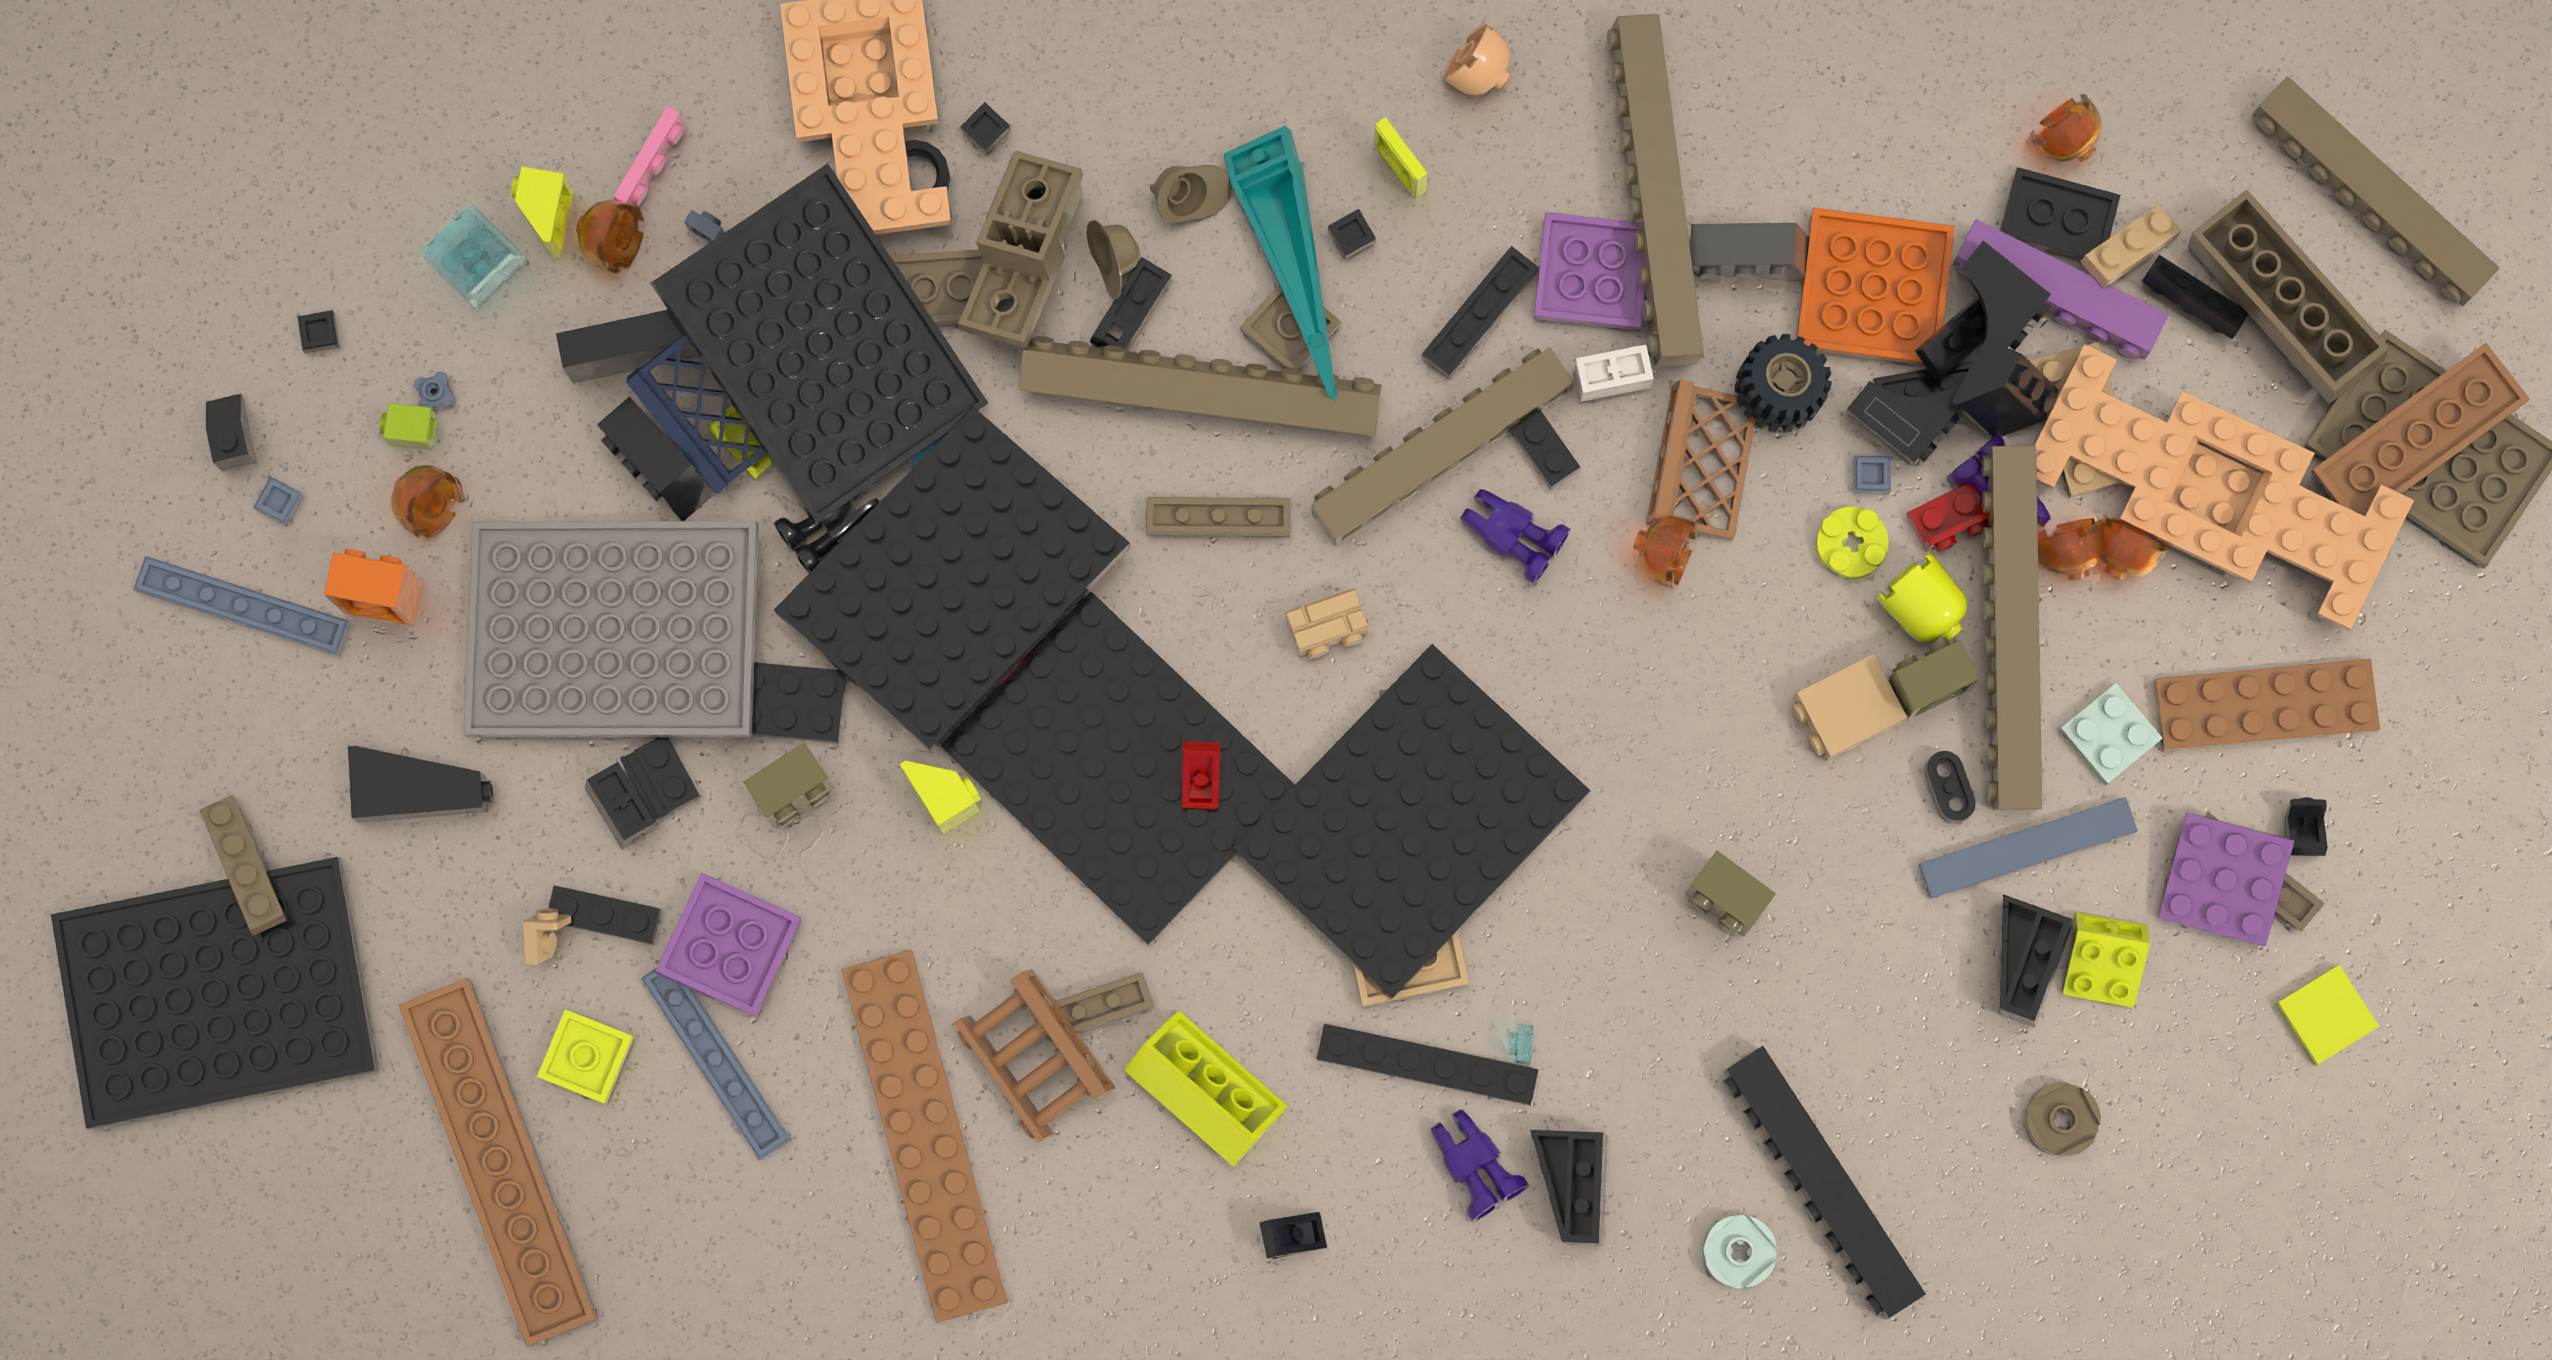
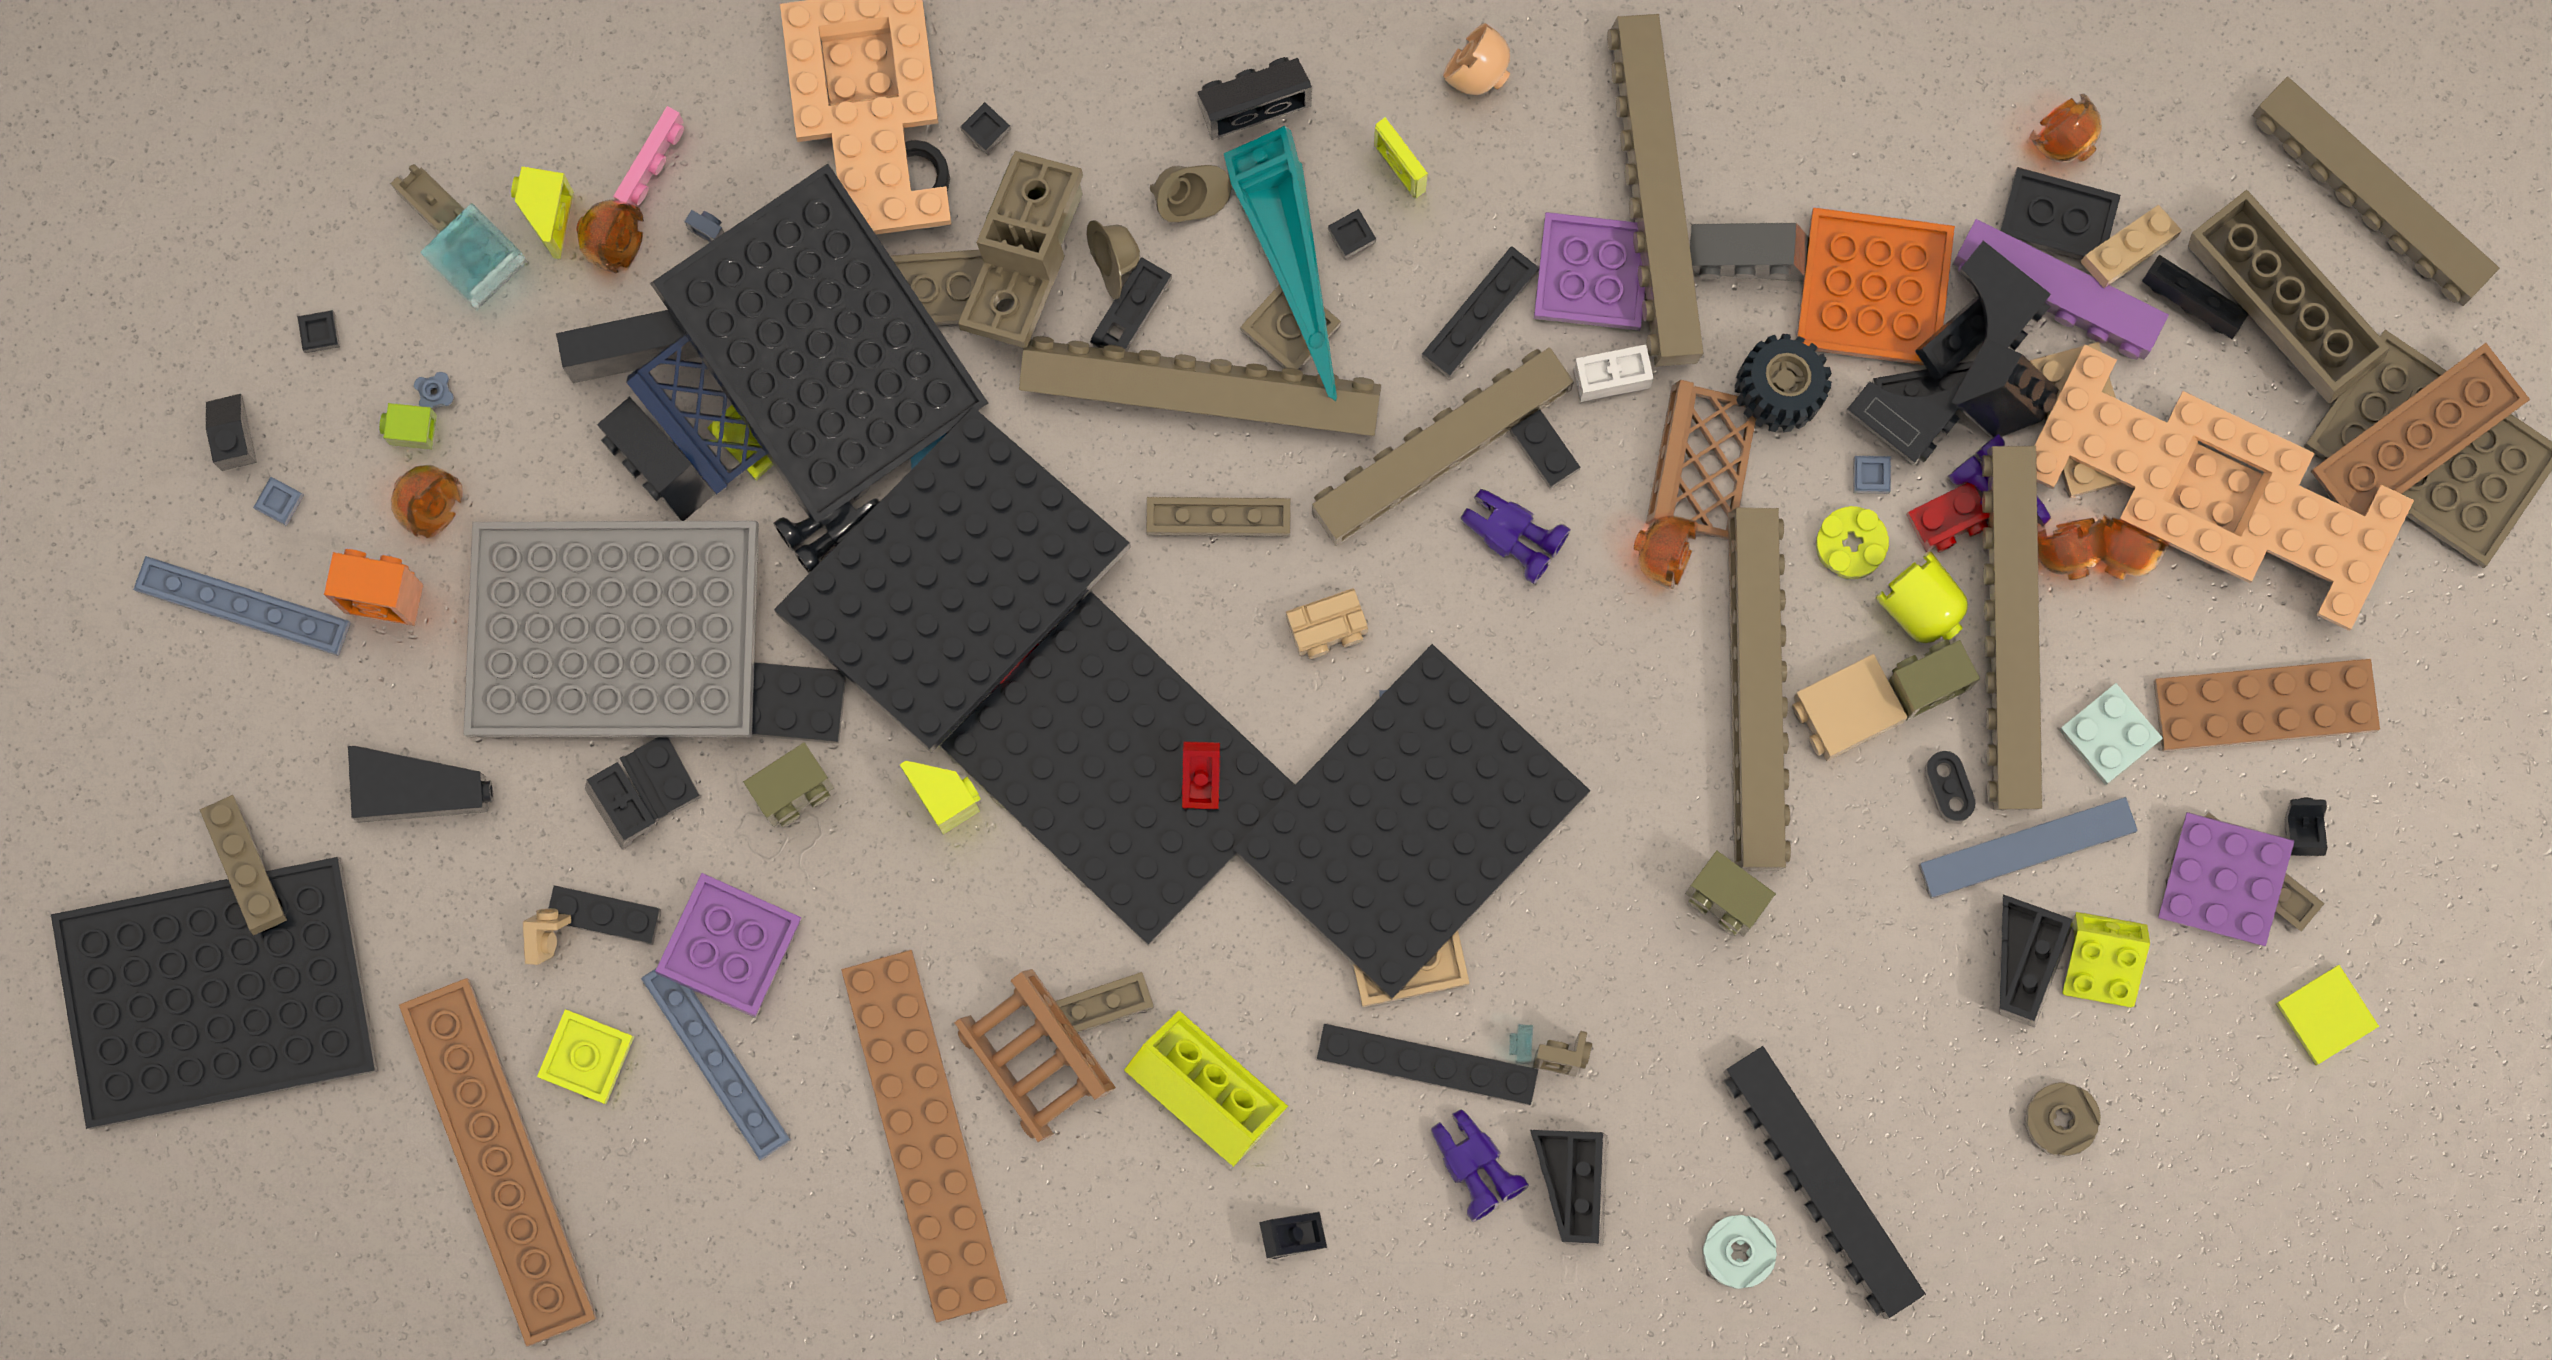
(427, 198): none -> dark tan hinge
(1254, 97): none -> black slope
(1558, 1059): none -> dark tan bracket
(1757, 689): none -> dark tan brick

